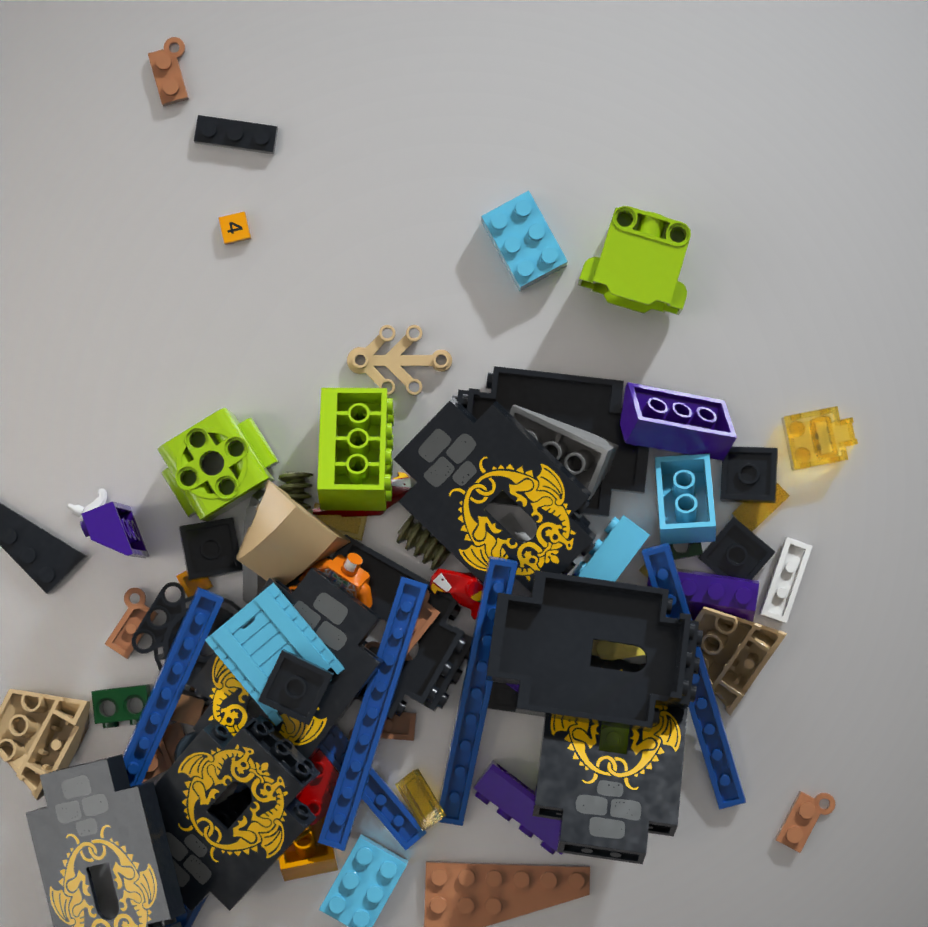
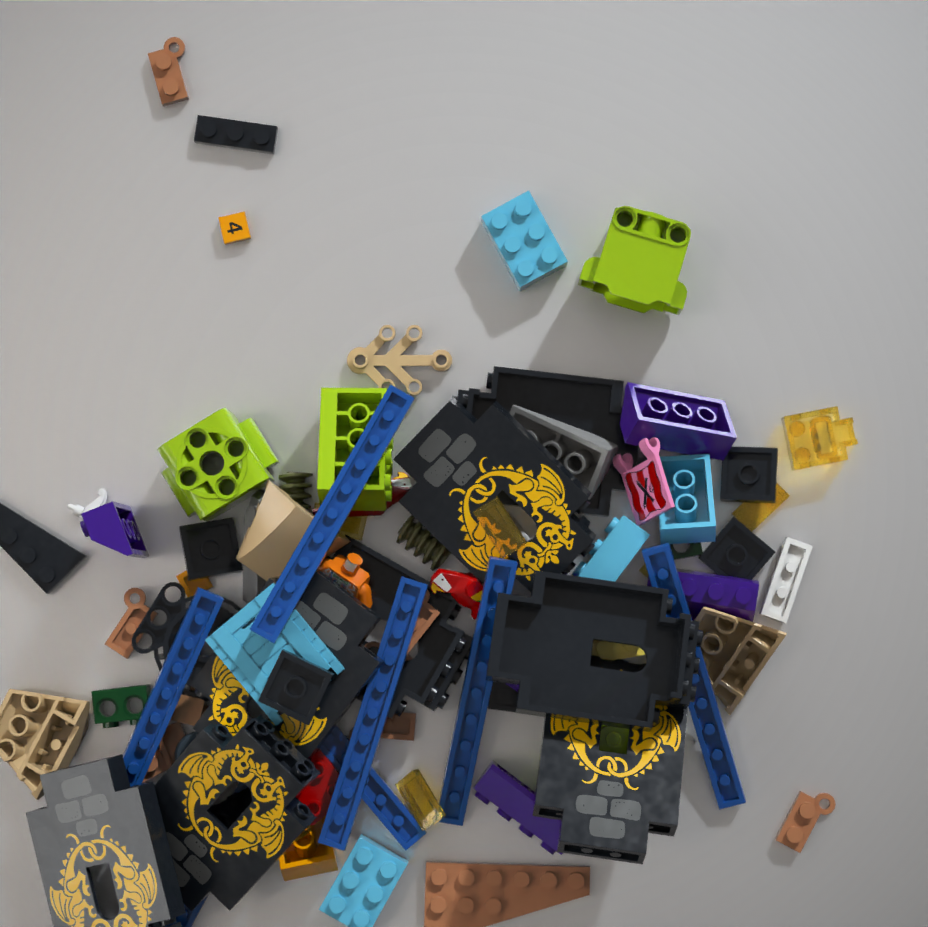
(332, 514): none -> blue plate
(499, 527): none -> clear yellow tile
(645, 483): none -> bright pink flag

